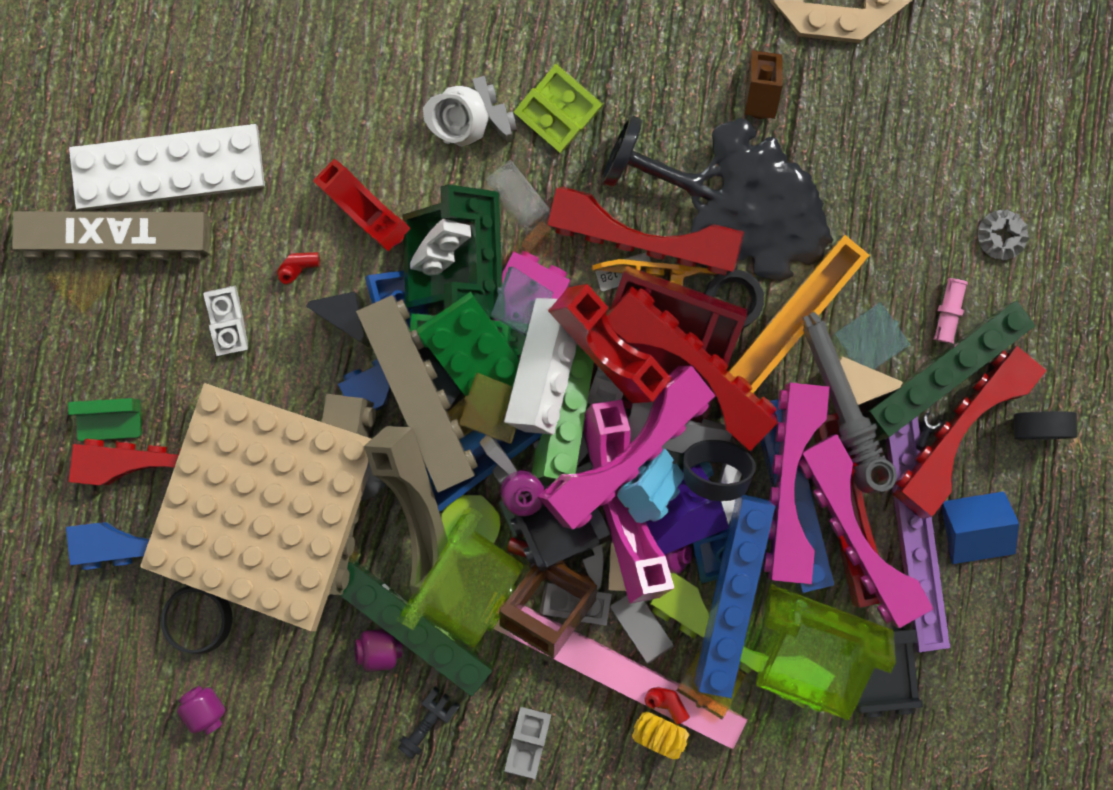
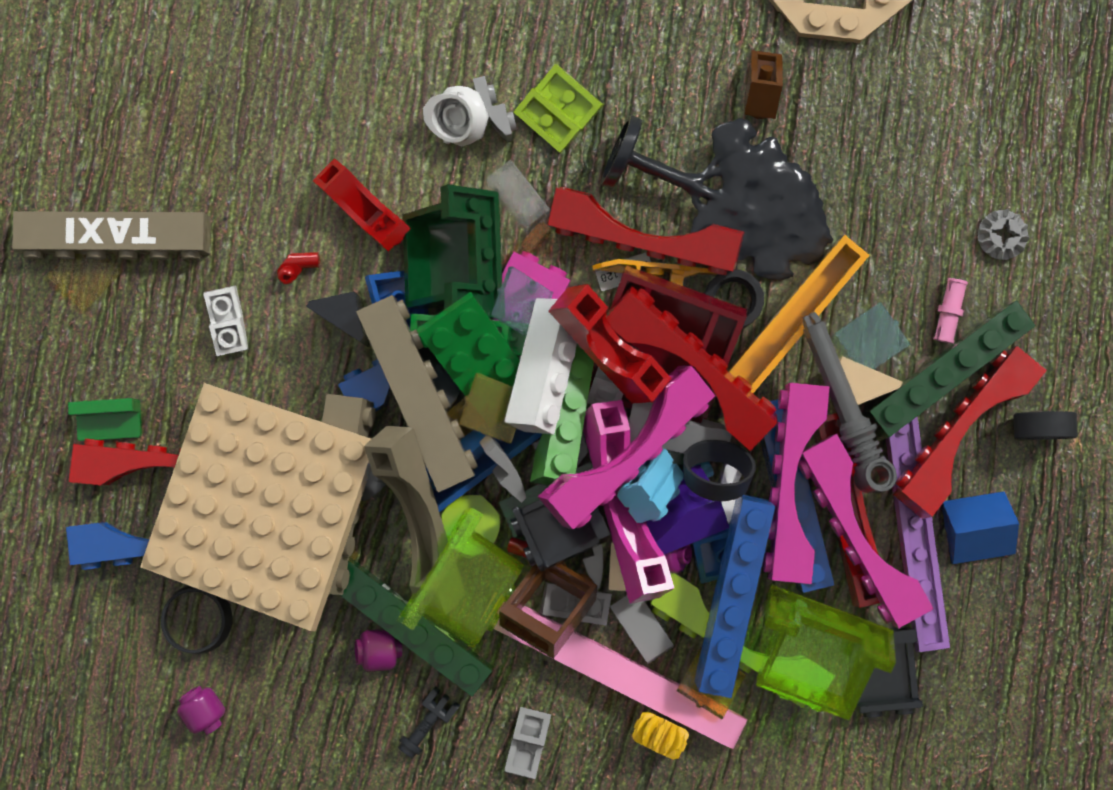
(167, 167): white plate -> none
(438, 247): white slope -> none
(514, 486): magenta head -> none
(669, 700): red arm -> none
(926, 430): black hand -> none

